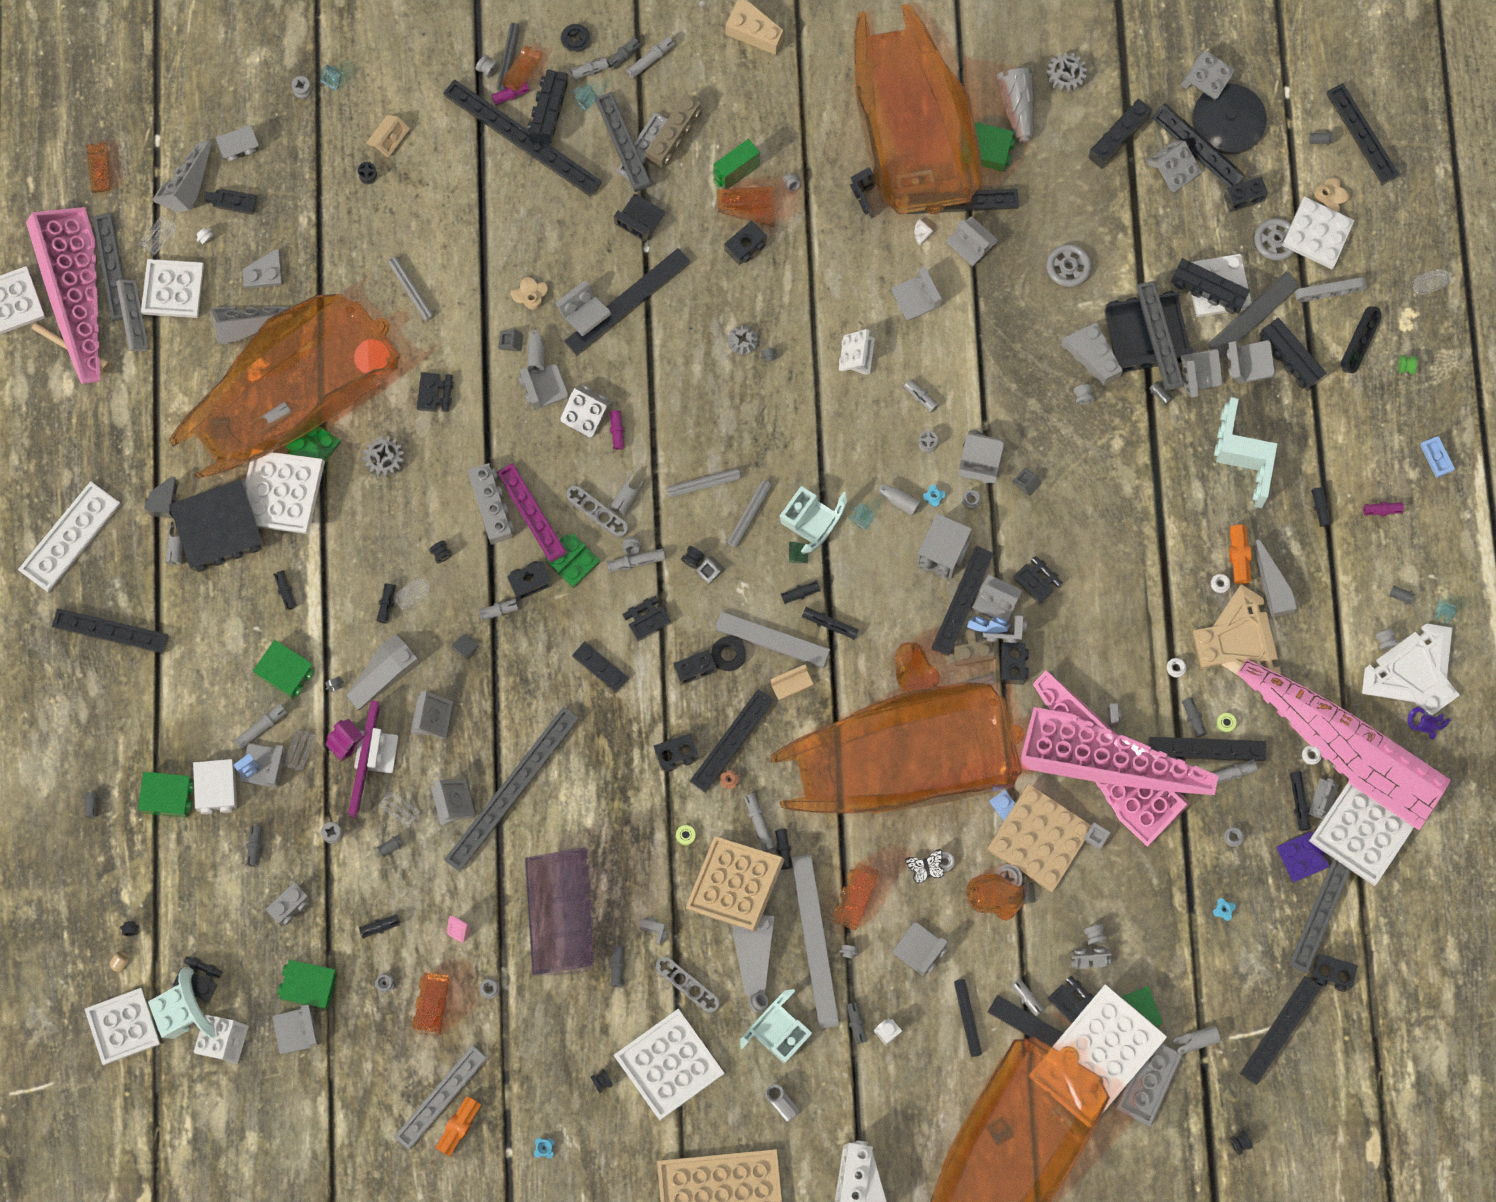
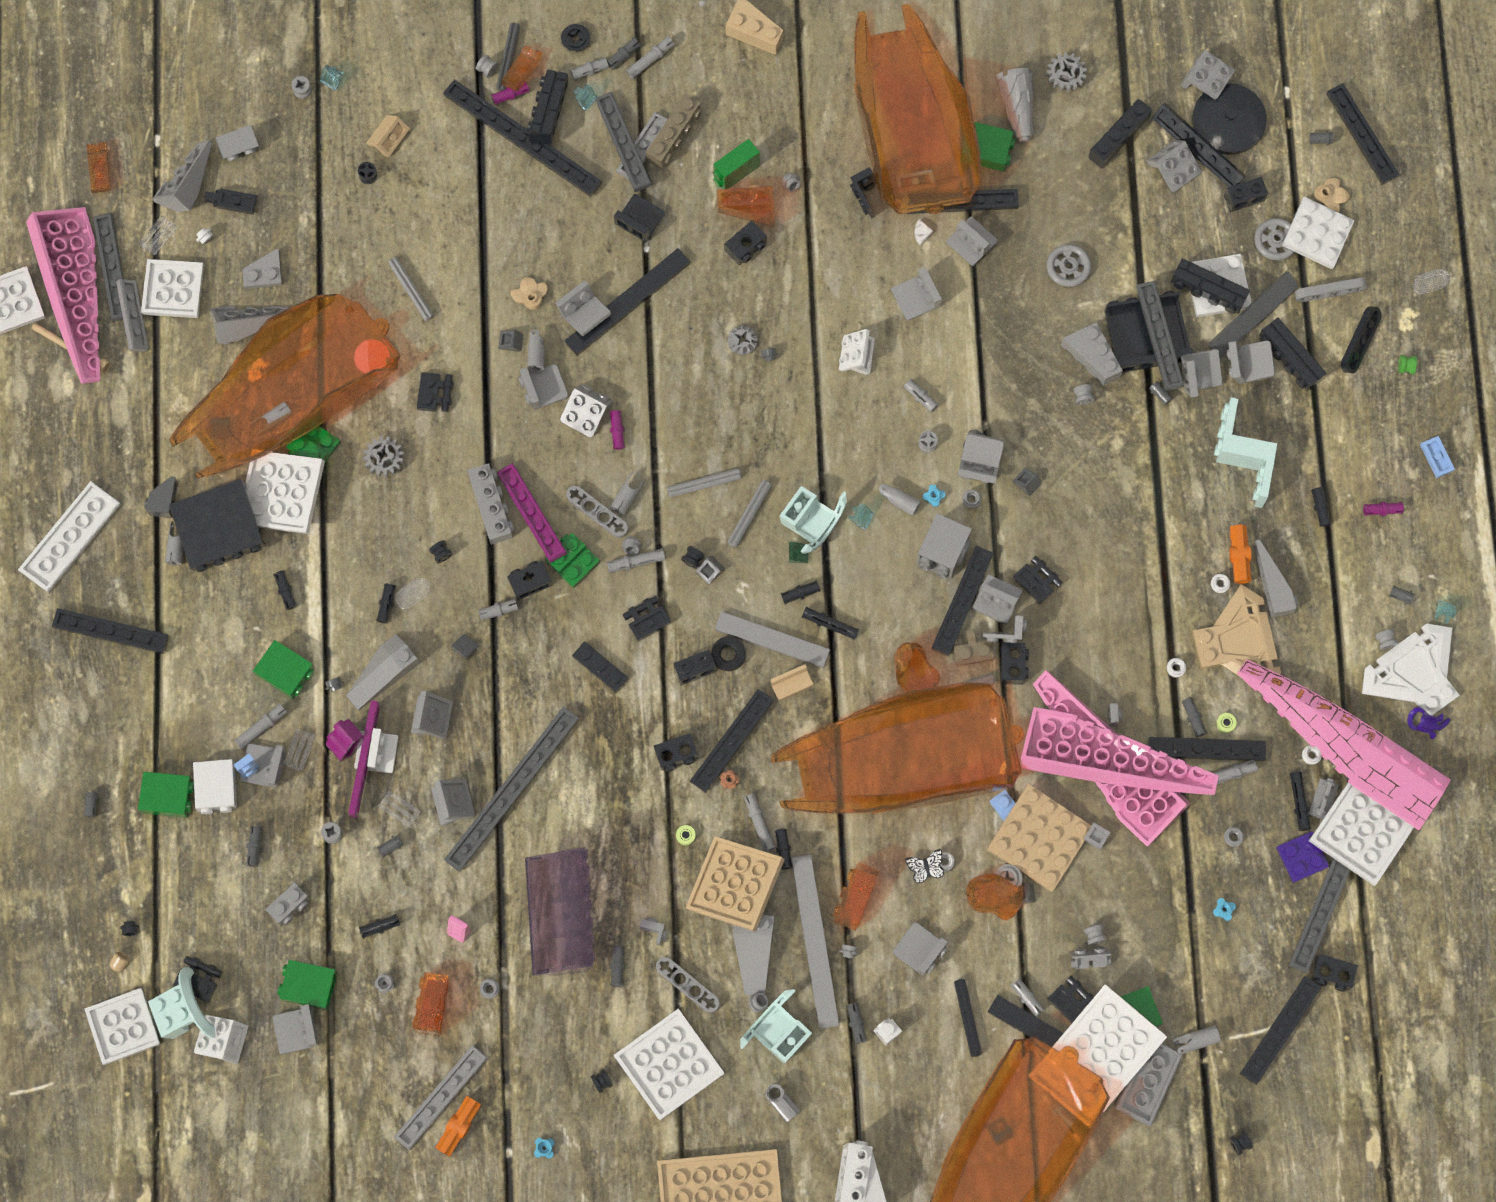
(996, 624): light blue slope -> none

